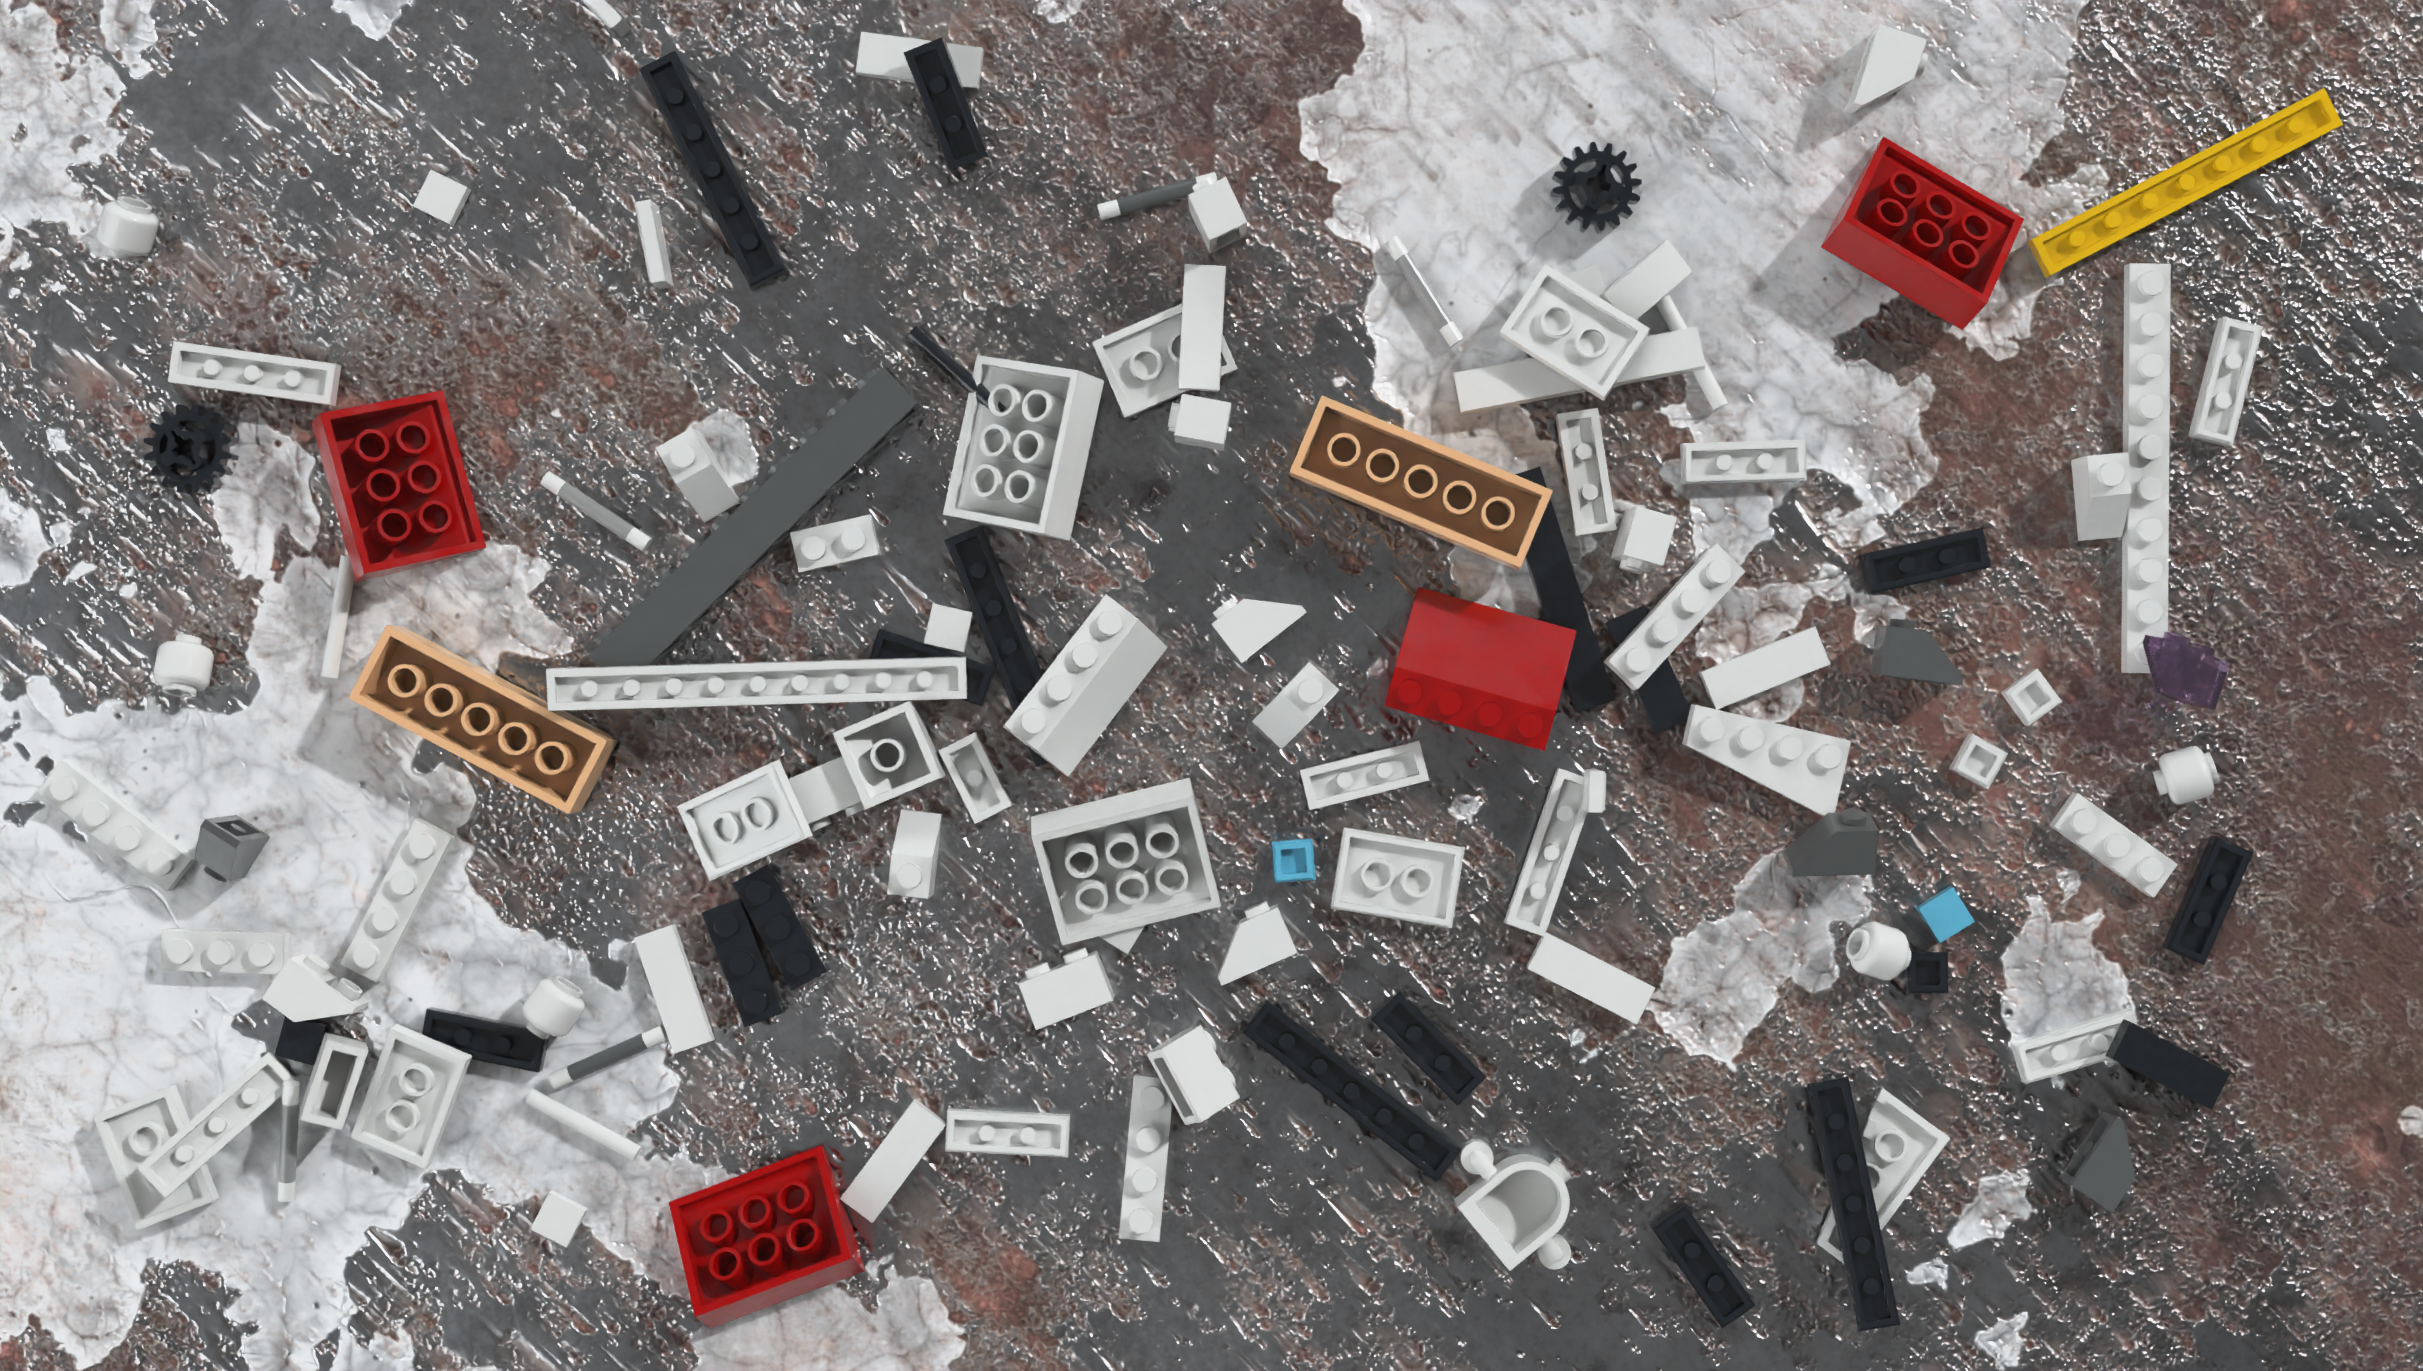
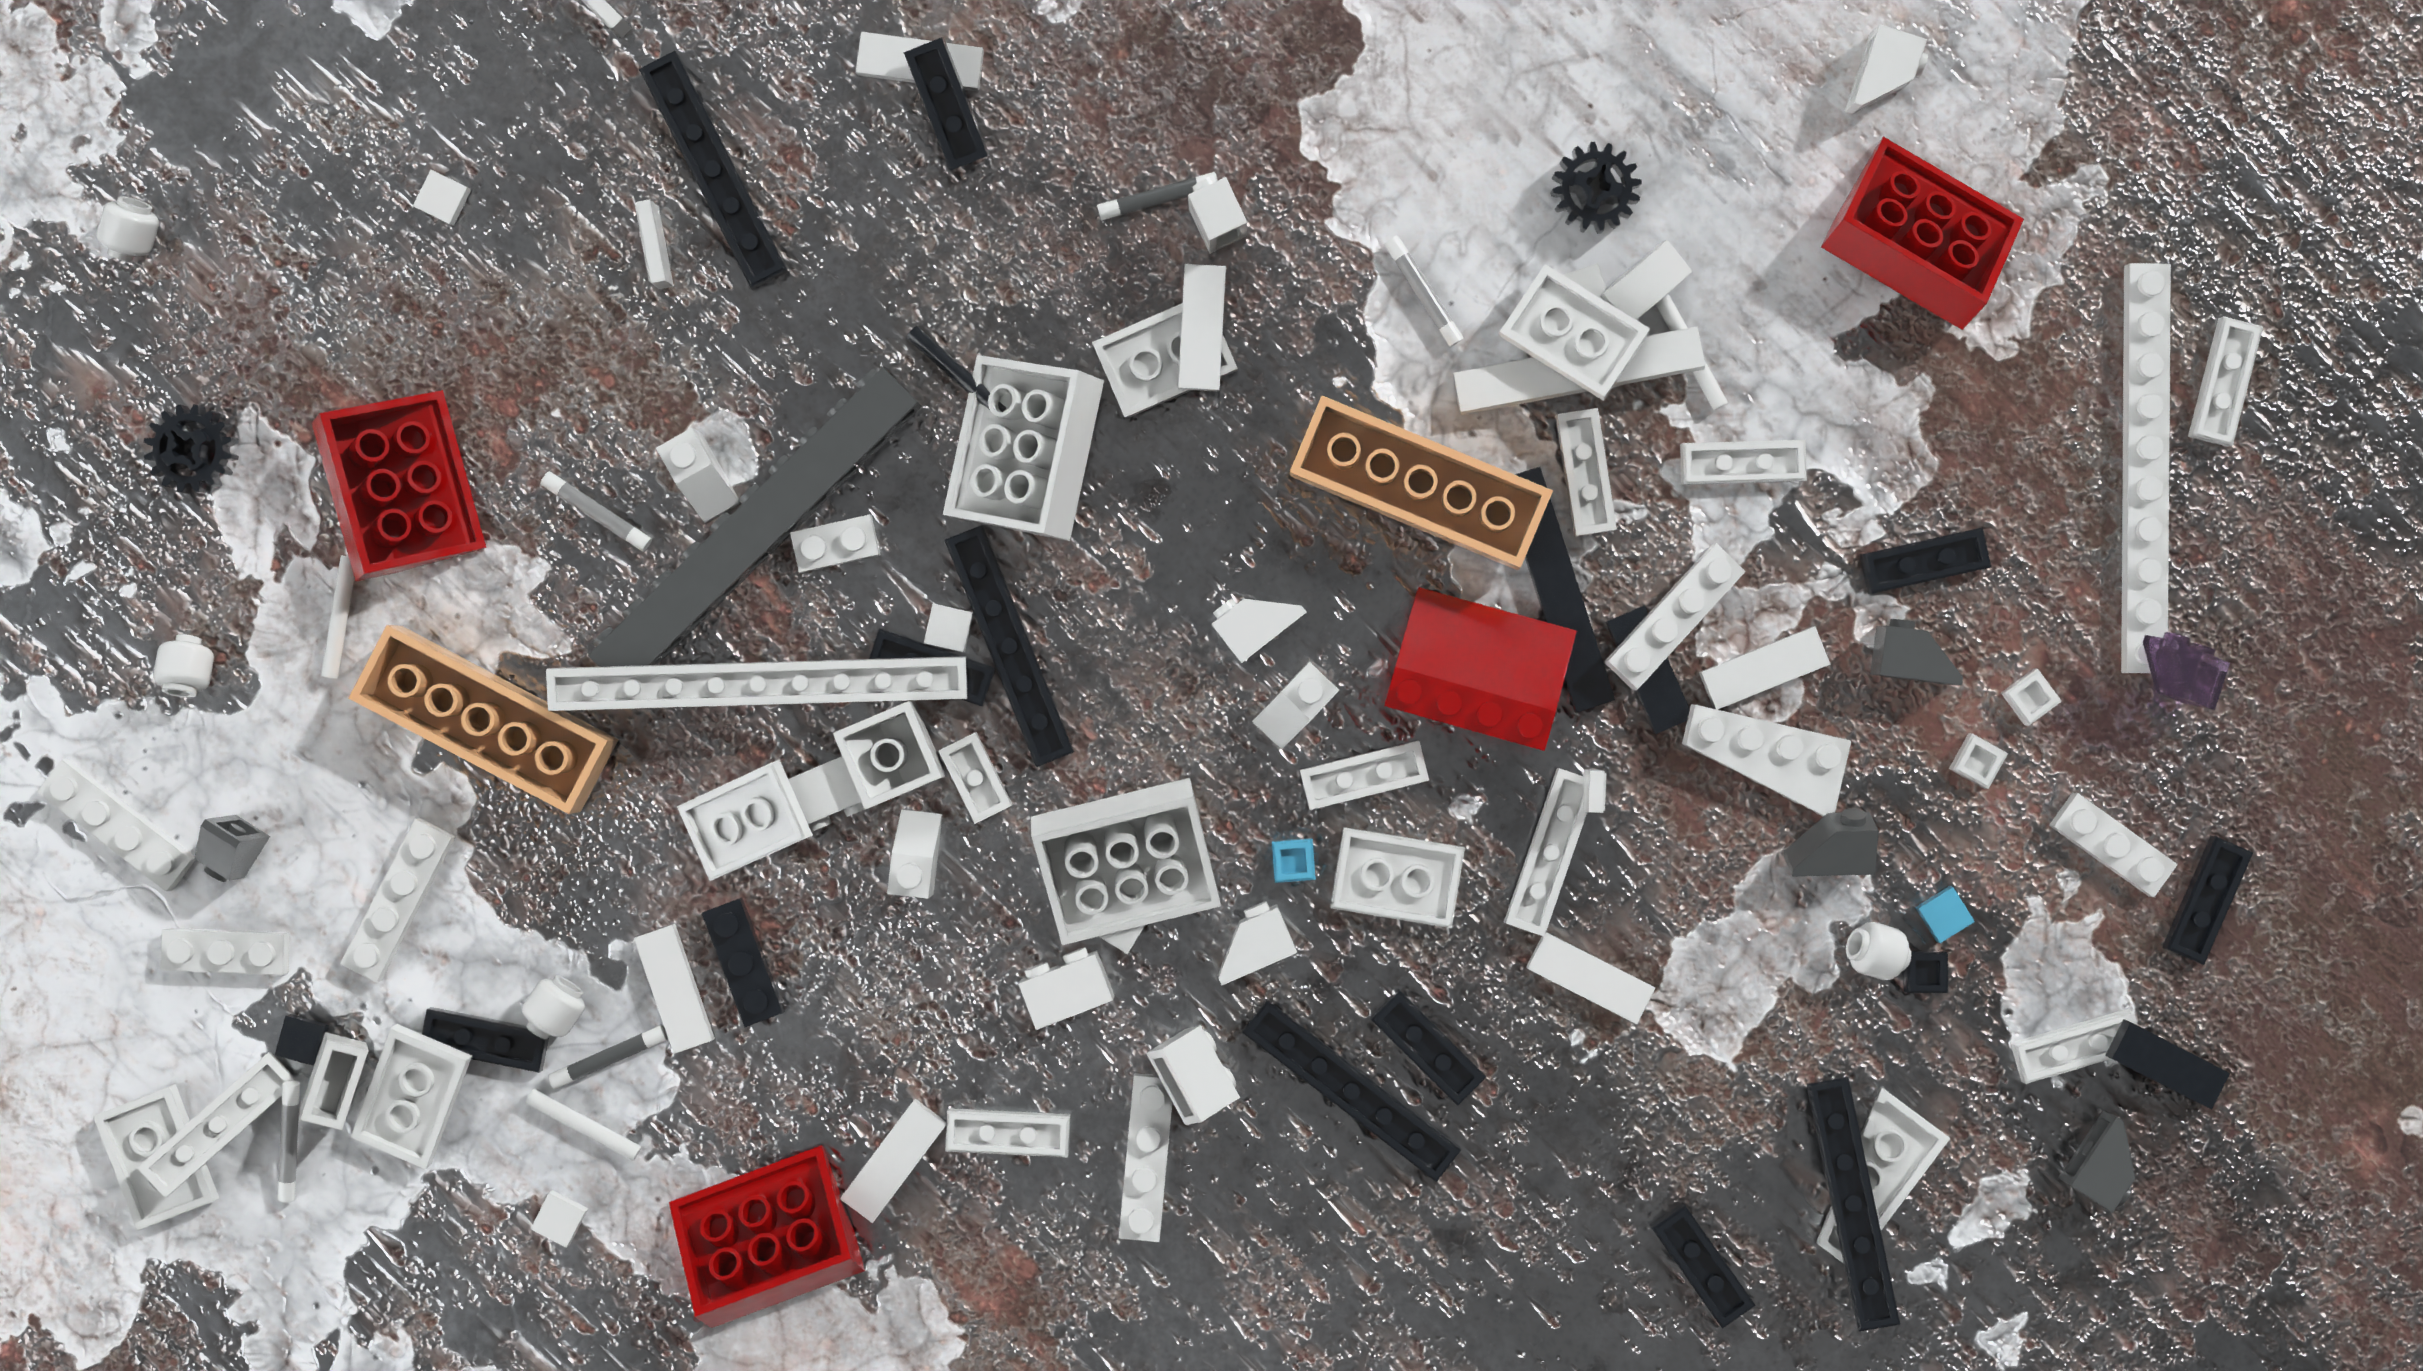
(254, 373): white plate -> none
(311, 992): white slope -> none
(780, 926): black plate -> none
(1086, 685): white slope -> none
(1200, 421): white brick -> none
(1517, 1205): white piece -> none
(1643, 539): white brick -> none
(2101, 494): white slope -> none
(2184, 183): yellow plate -> none
(2186, 775): white head -> none

